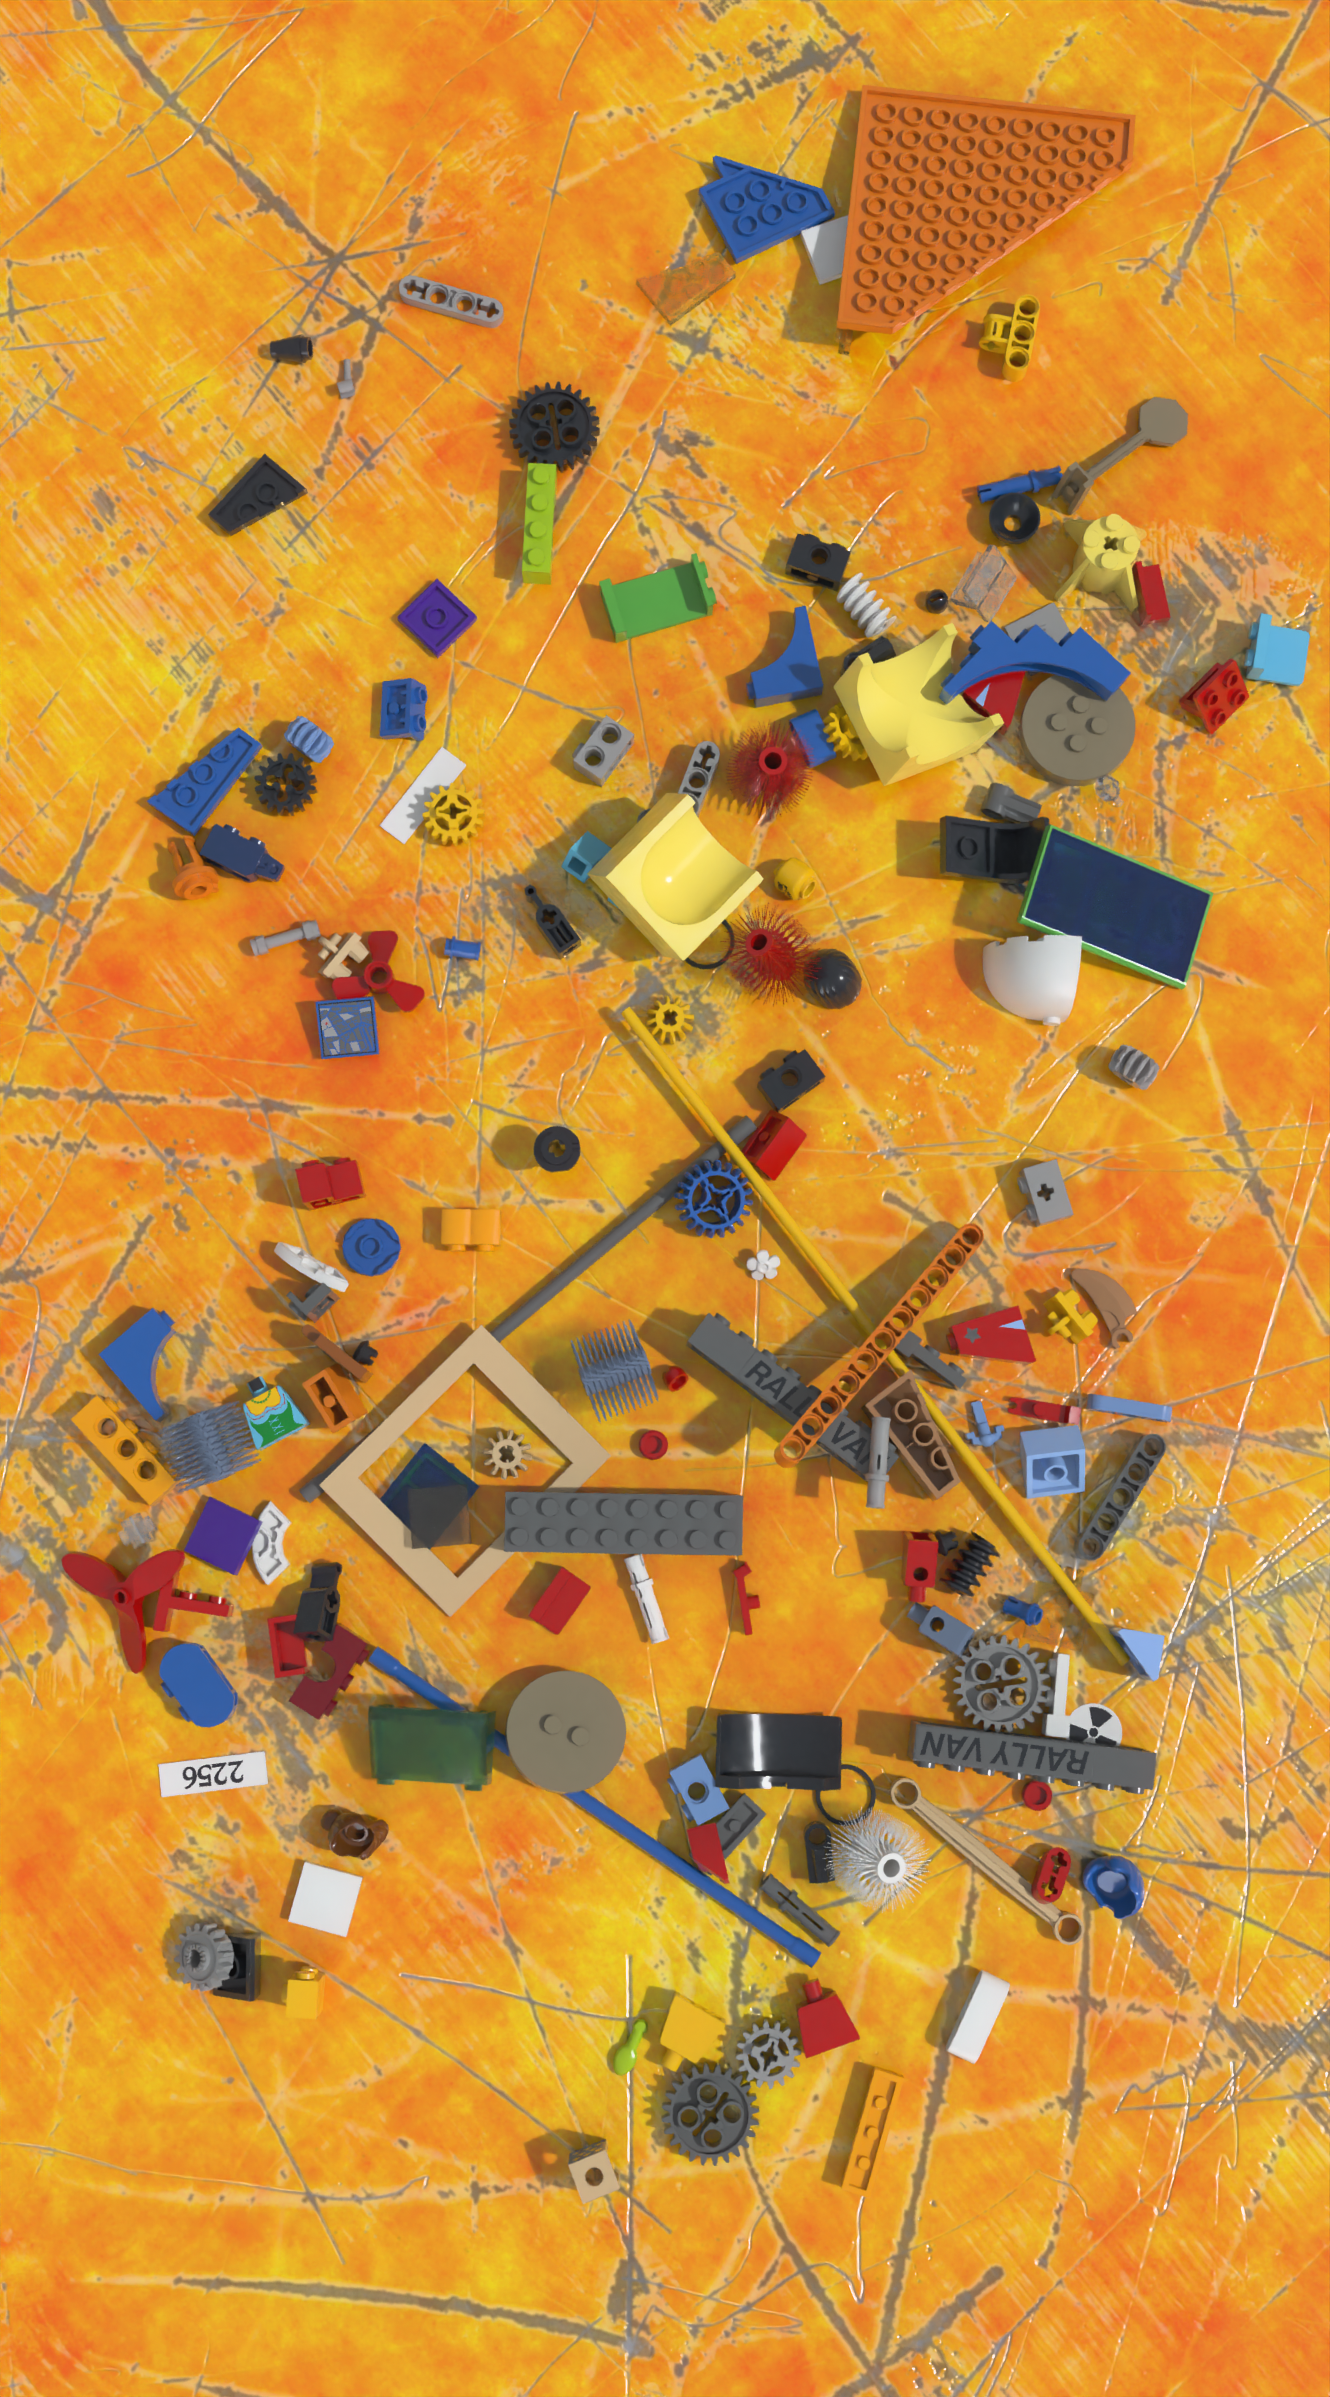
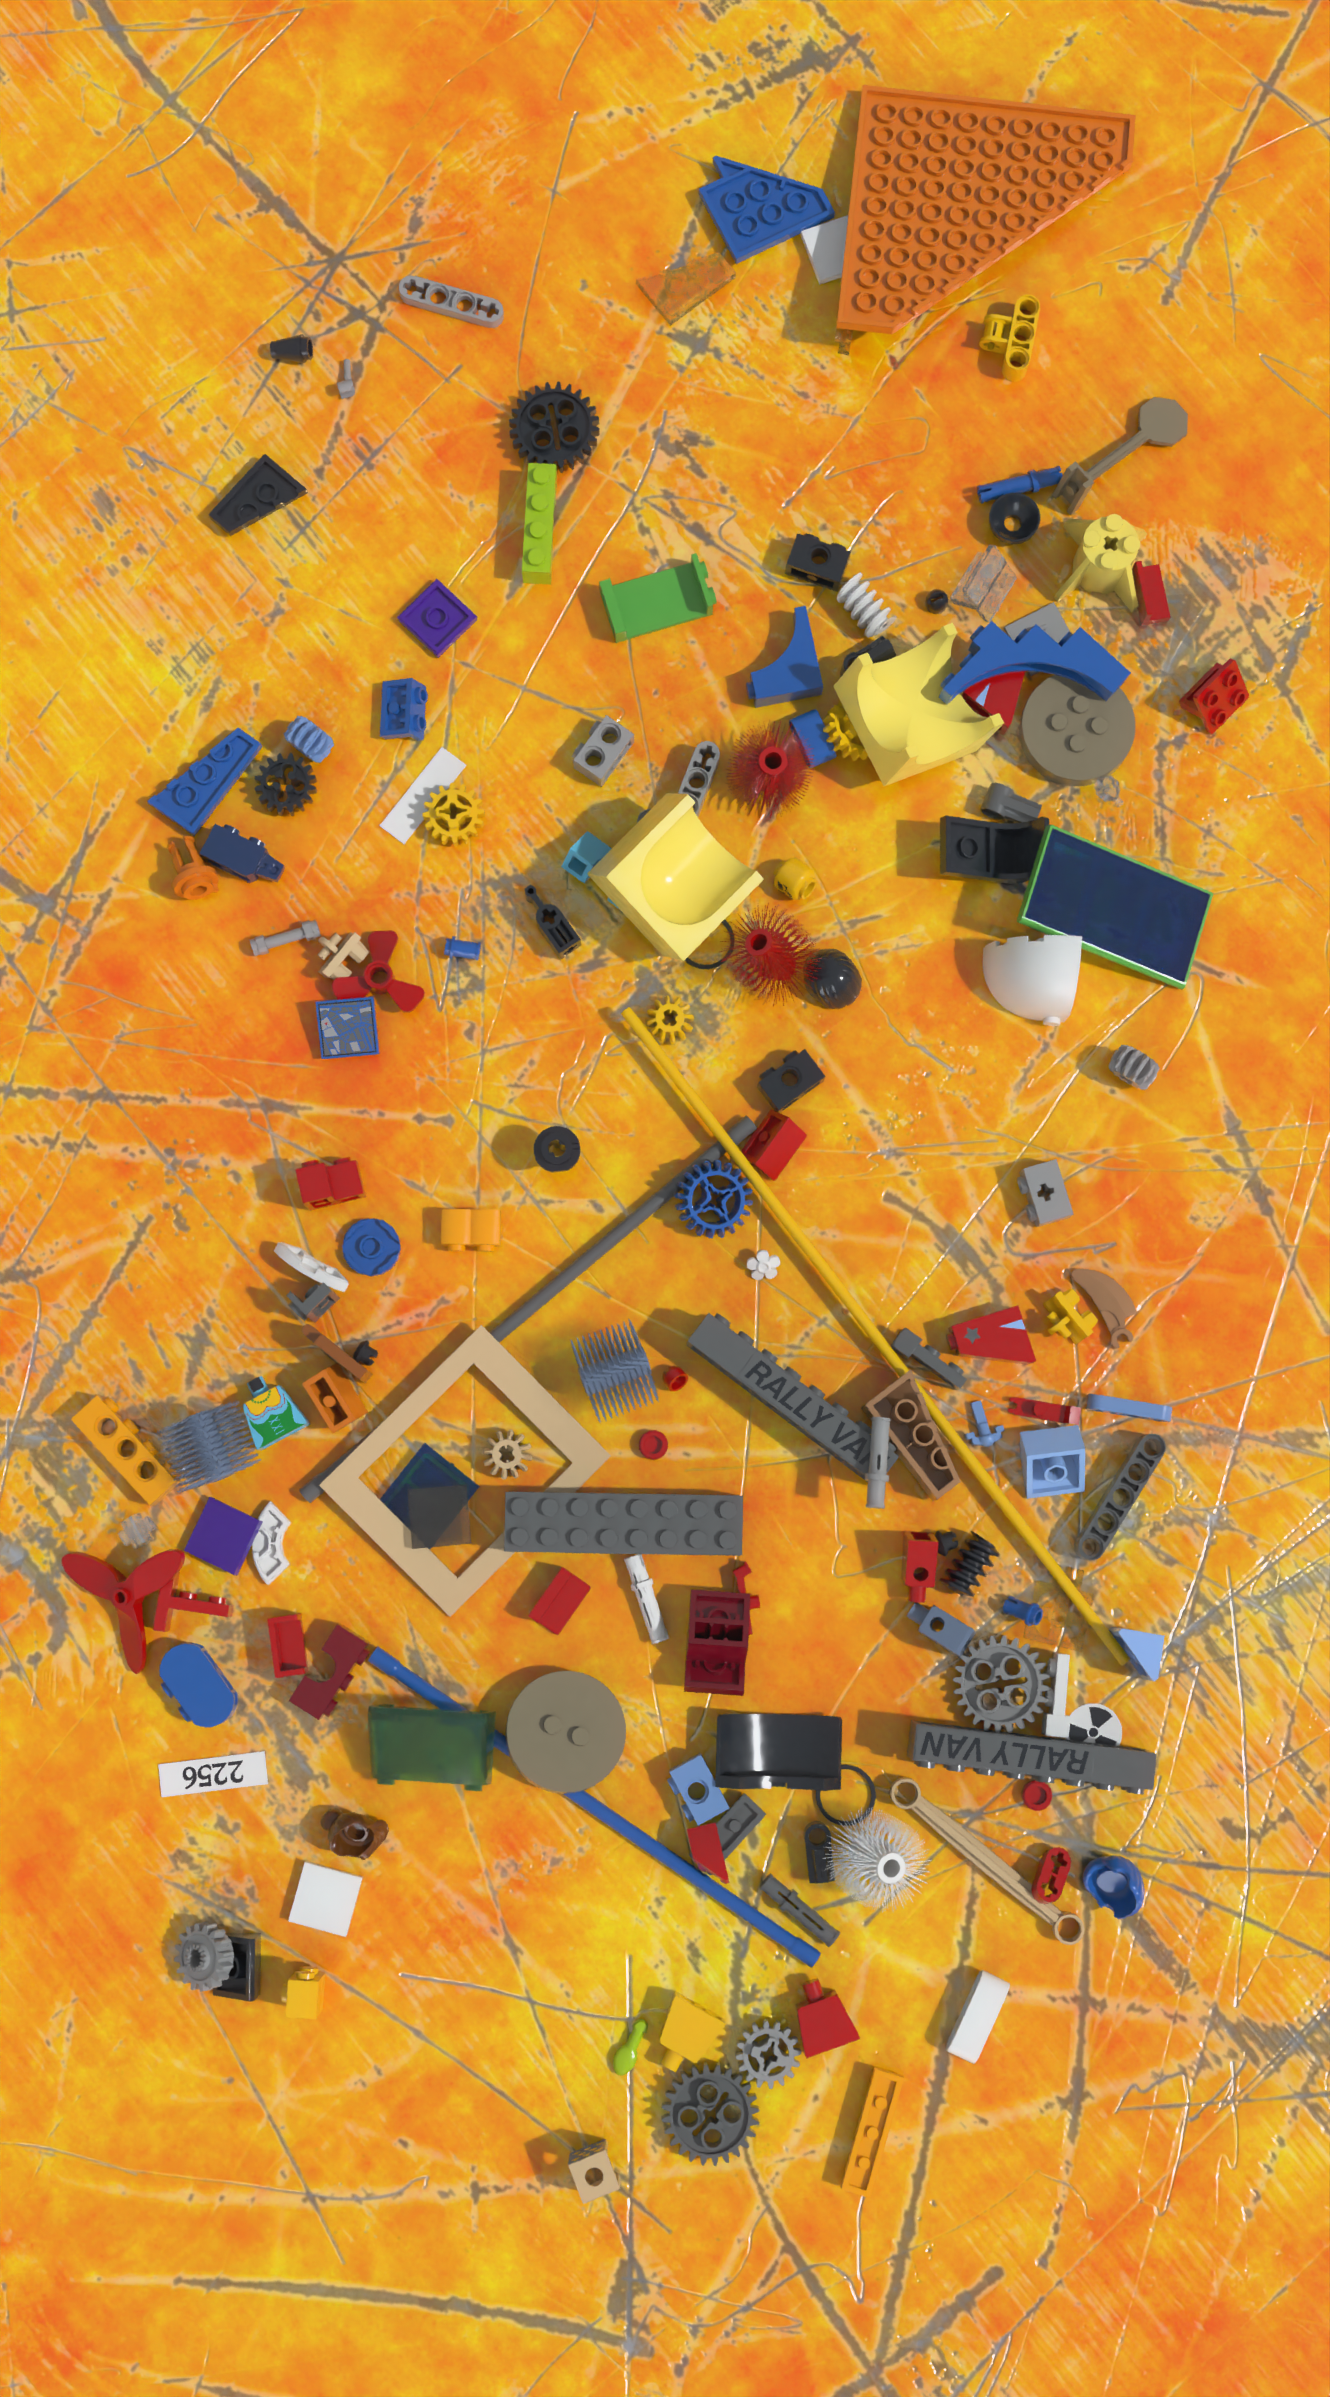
(136, 1358): blue arch -> none
(319, 1604): black piece -> none
(717, 1642): none -> dark red bracket
(871, 1353): orange beam -> none
(1276, 653): medium azure bracket -> none

